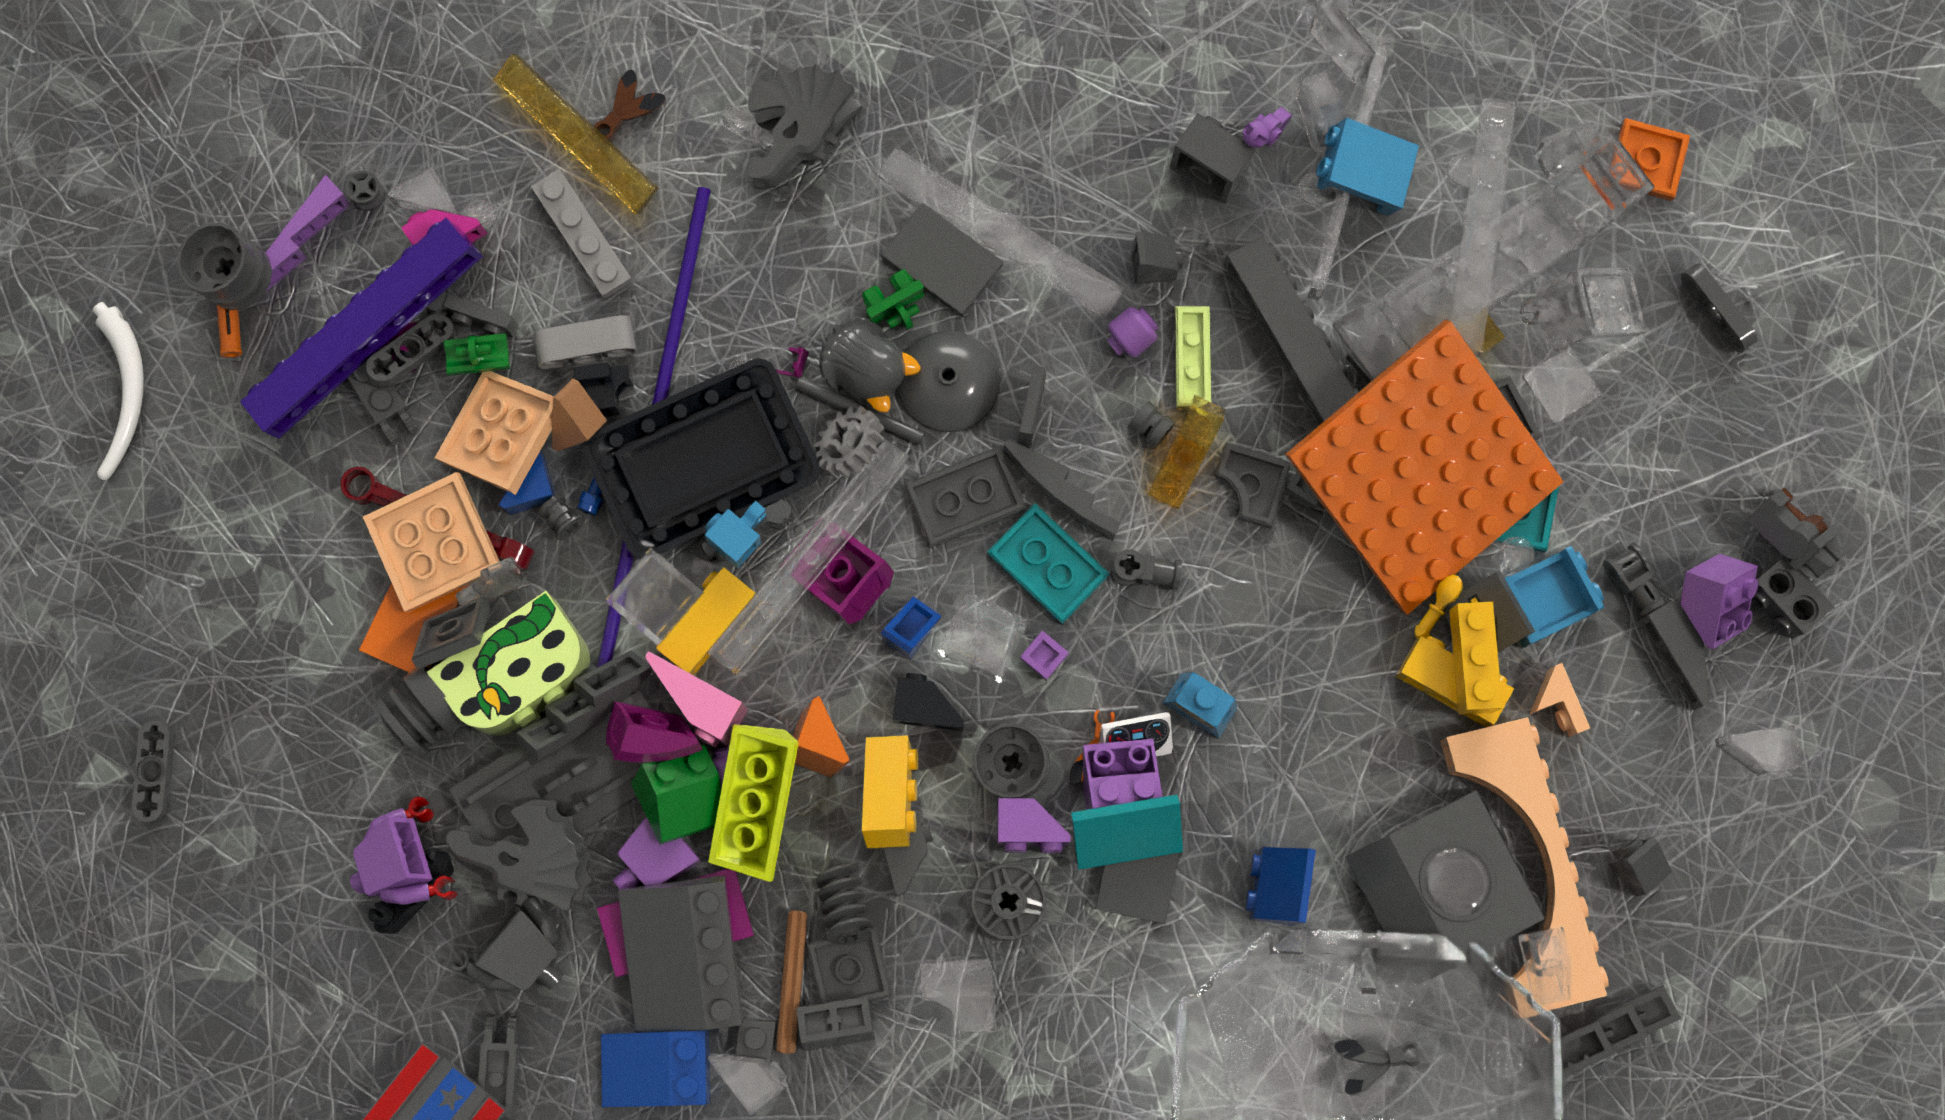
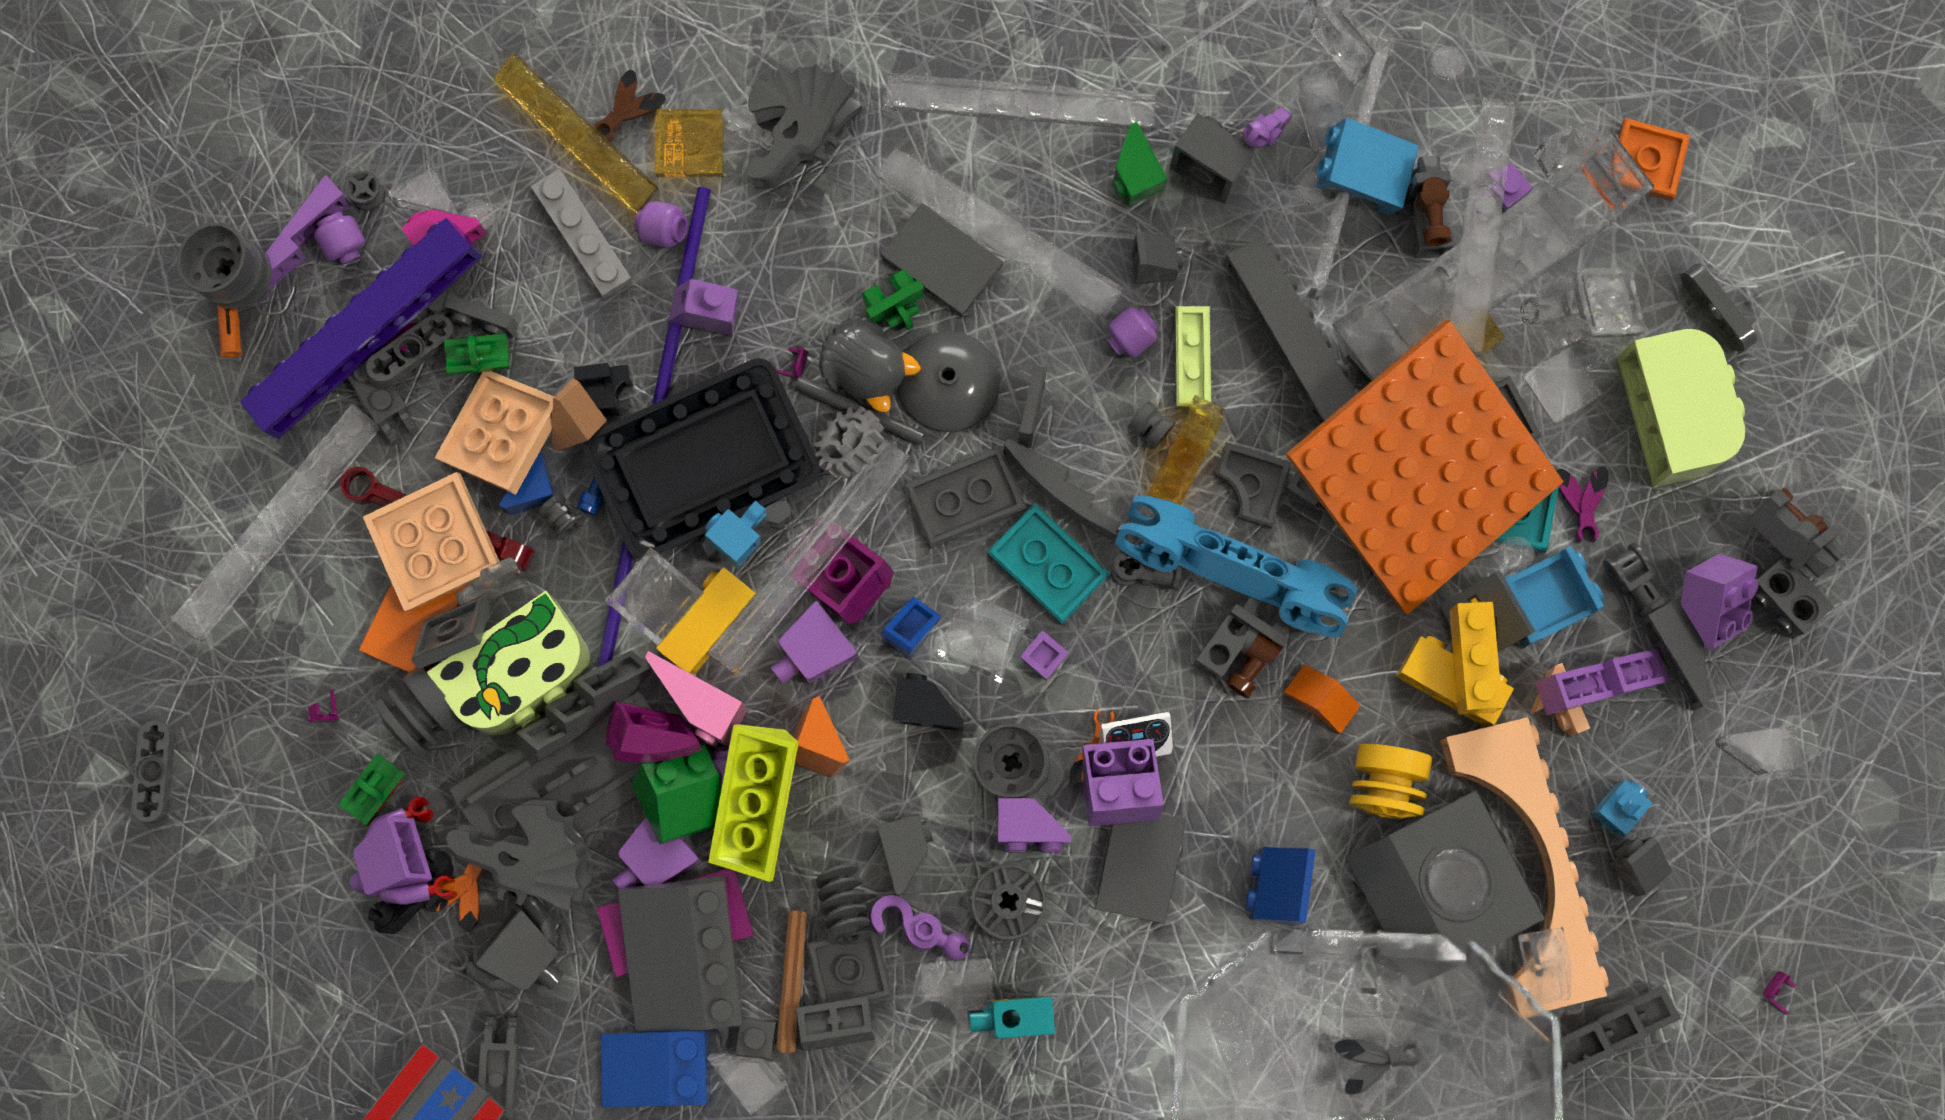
(128, 355): white animal -> none
(276, 523): none -> clear plate
(316, 716): none -> magenta piece
(339, 238): none -> medium lavender head
(372, 789): none -> green hips
(468, 892): none -> orange piece
(584, 342): light grey beam -> none
(661, 224): none -> medium lavender head
(689, 143): none -> clear yellow tile
(705, 307): none -> medium lavender torso
(813, 647): none -> medium lavender torso
(889, 792): yellow brick -> none
(921, 931): none -> medium lavender piece
(1019, 101): none -> clear plate
(1028, 1017): none -> teal torso
(1127, 832): teal tile -> none
(1137, 169): none -> green slope
(1176, 541): none -> dark azure piece
(1201, 703): dark azure torso -> none
(1247, 635): none -> dark grey hips
(1322, 698): none -> orange slope
(1390, 781): none -> yellow wheel
(1428, 196): none -> hips
(1446, 593): yellow piece -> none
(1448, 63): none -> clear piece
(1515, 187): none -> medium lavender plate
(1584, 502): none -> magenta piece
(1601, 681): none -> medium lavender slope
(1622, 807): none -> dark azure brick
(1682, 404): none -> yellowish green brick
(1773, 988): none -> magenta piece

